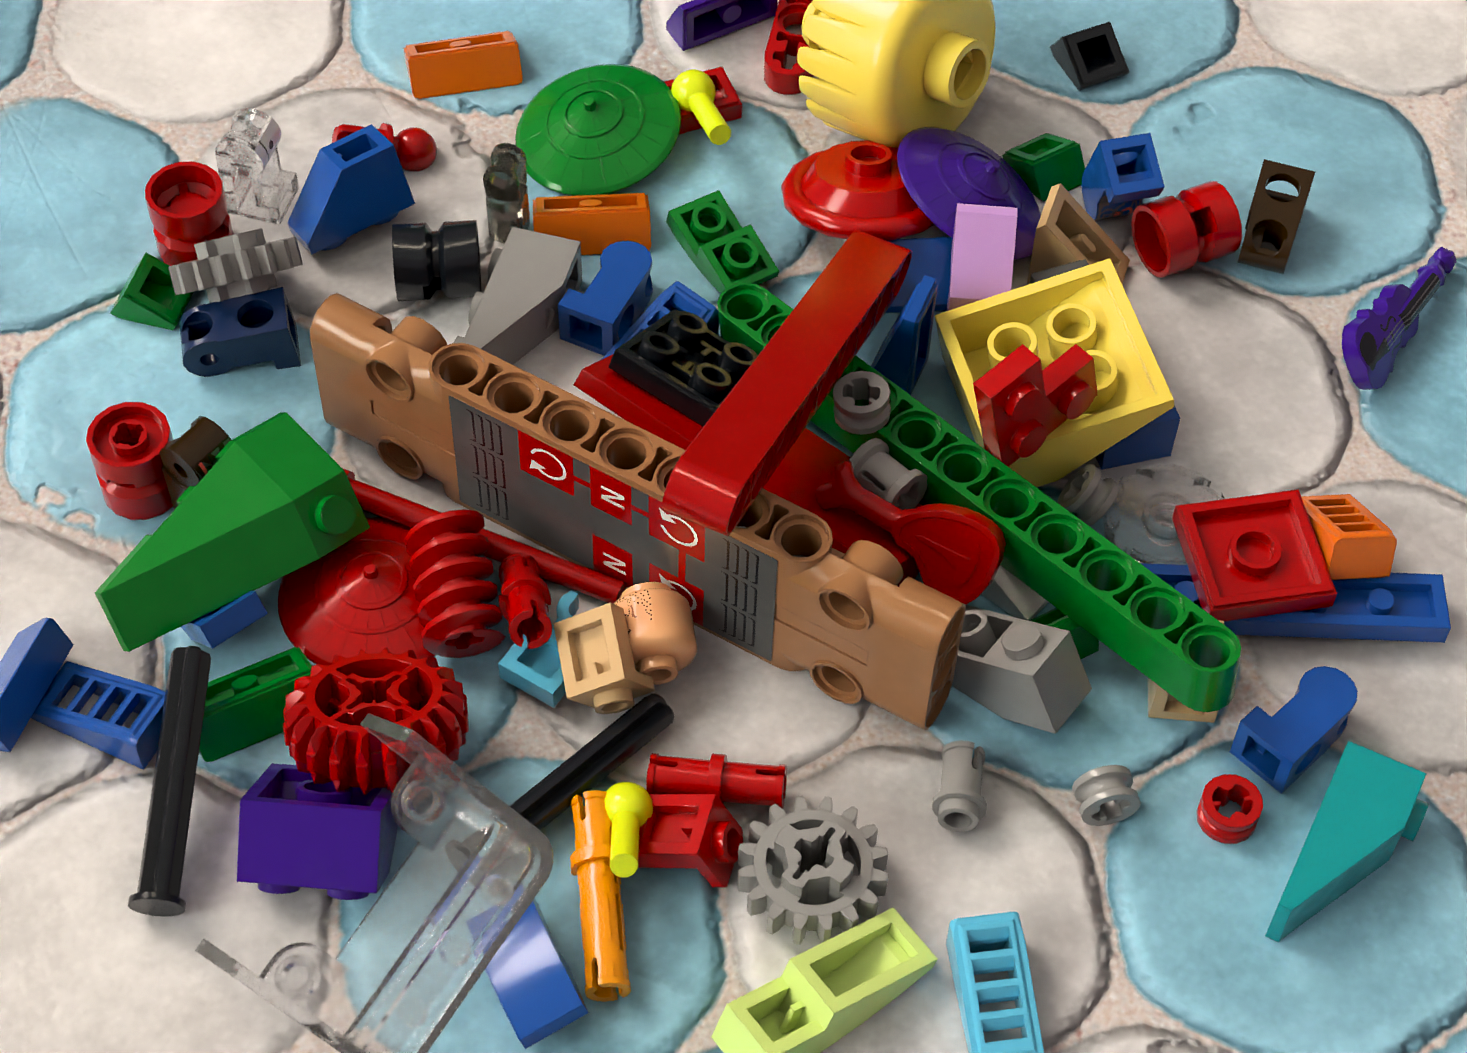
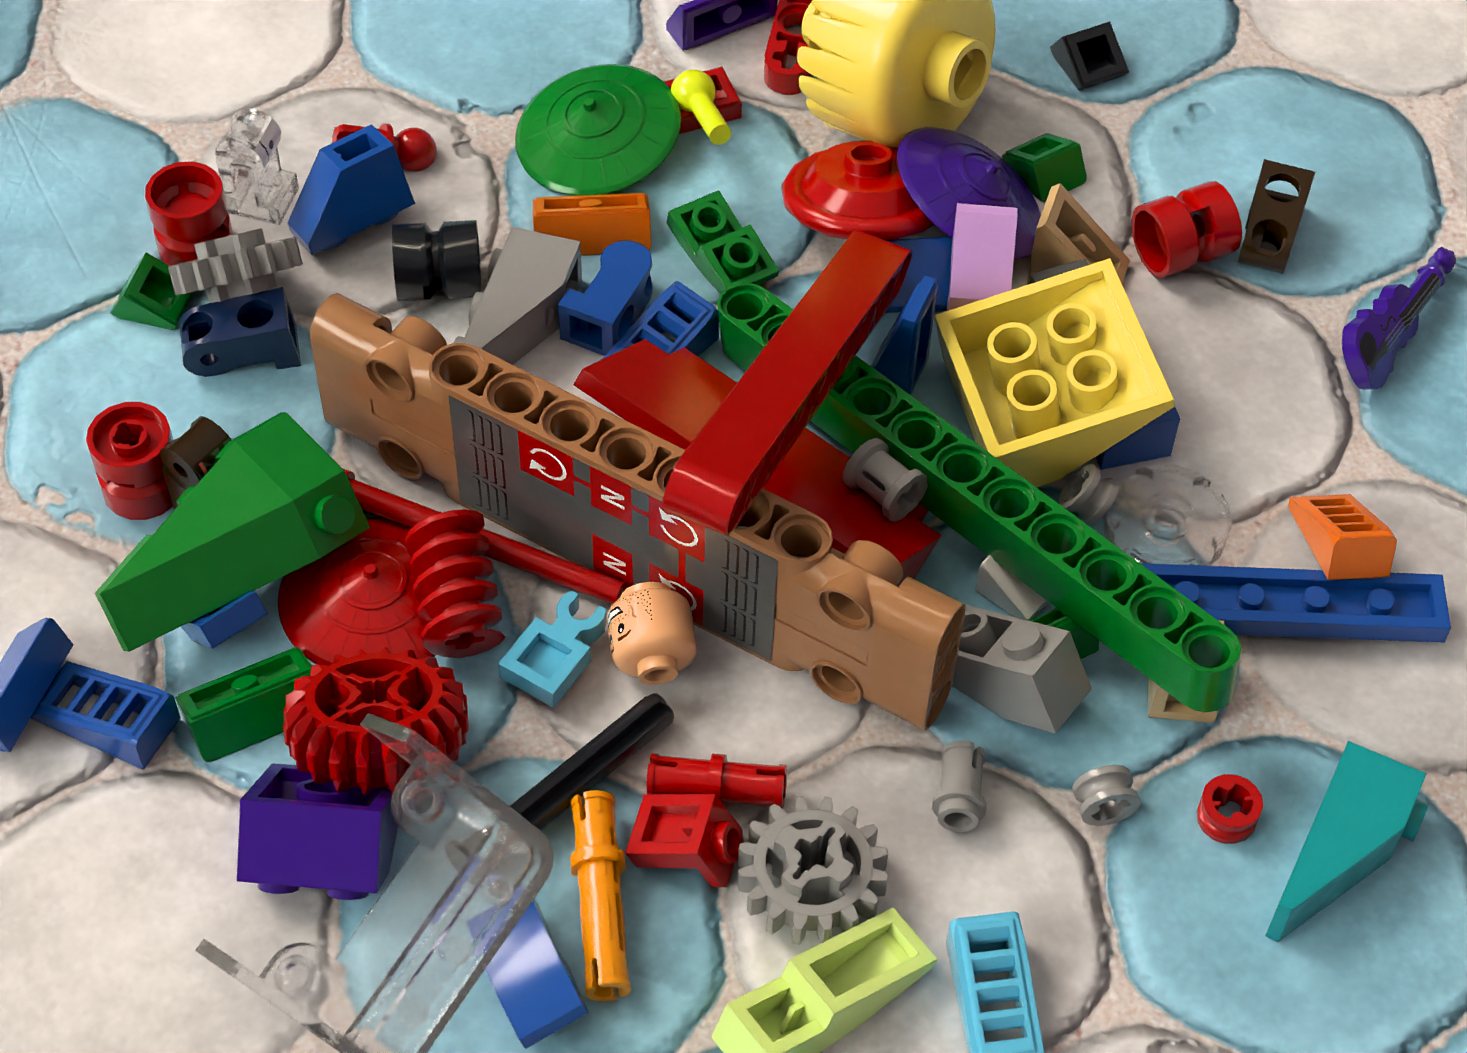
(173, 785): black axle -> none
(463, 64): orange slope -> none
(506, 191): clear smoke bar -> none
(524, 601): red pin -> none
(599, 660): tan bracket -> none
(628, 809): neon yellow bar -> none
(683, 364): black tile -> none
(861, 418): light grey bush -> none
(951, 544): red piece -> none
(1025, 404): red plate -> none
(1119, 183): blue leg -> none
(1254, 556): red tile -> none
(1300, 732): blue leg -> none

